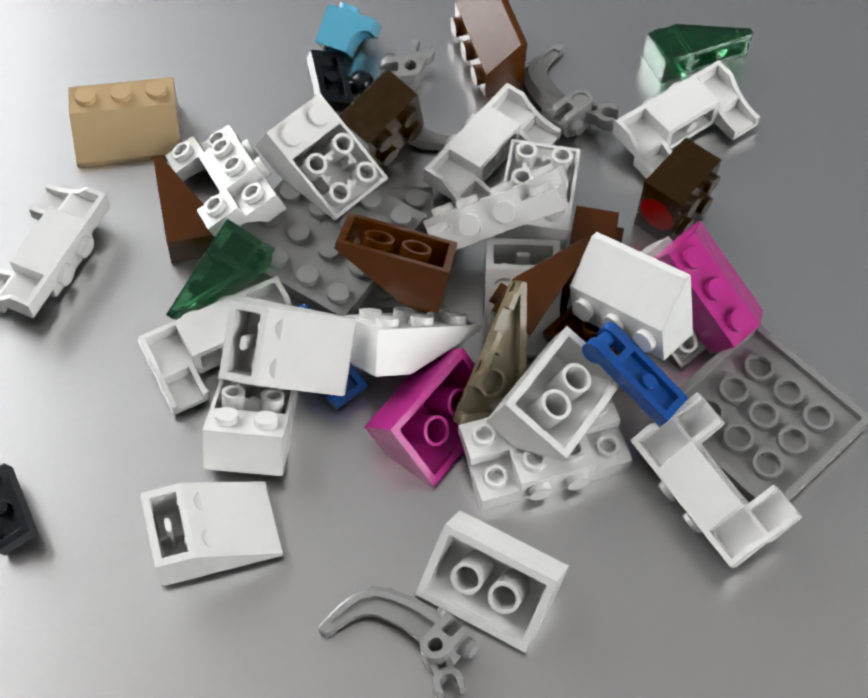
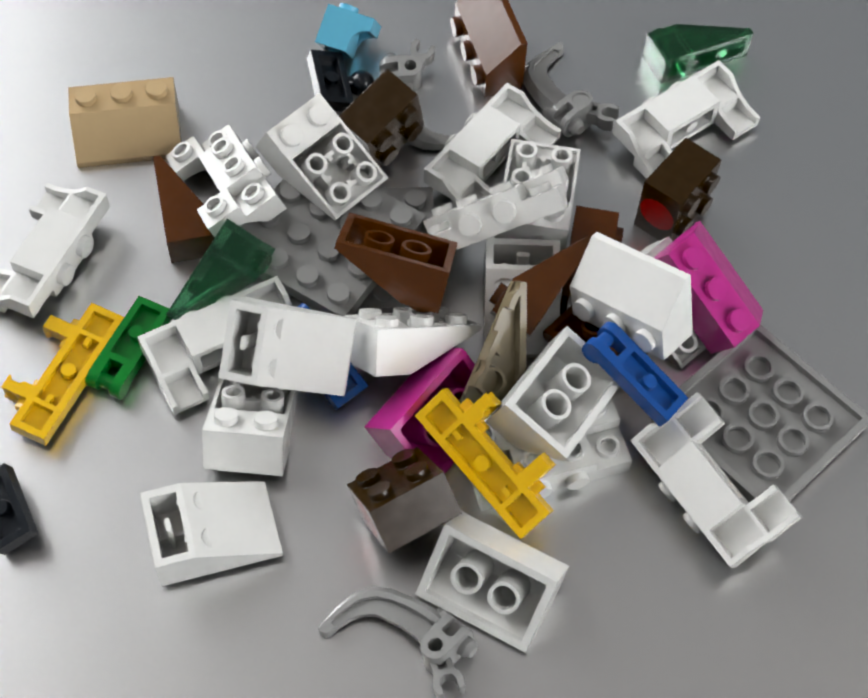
(49, 399): none -> yellow hinge
(124, 348): none -> green plate
(403, 498): none -> dark brown brick
(506, 486): none -> yellow hinge

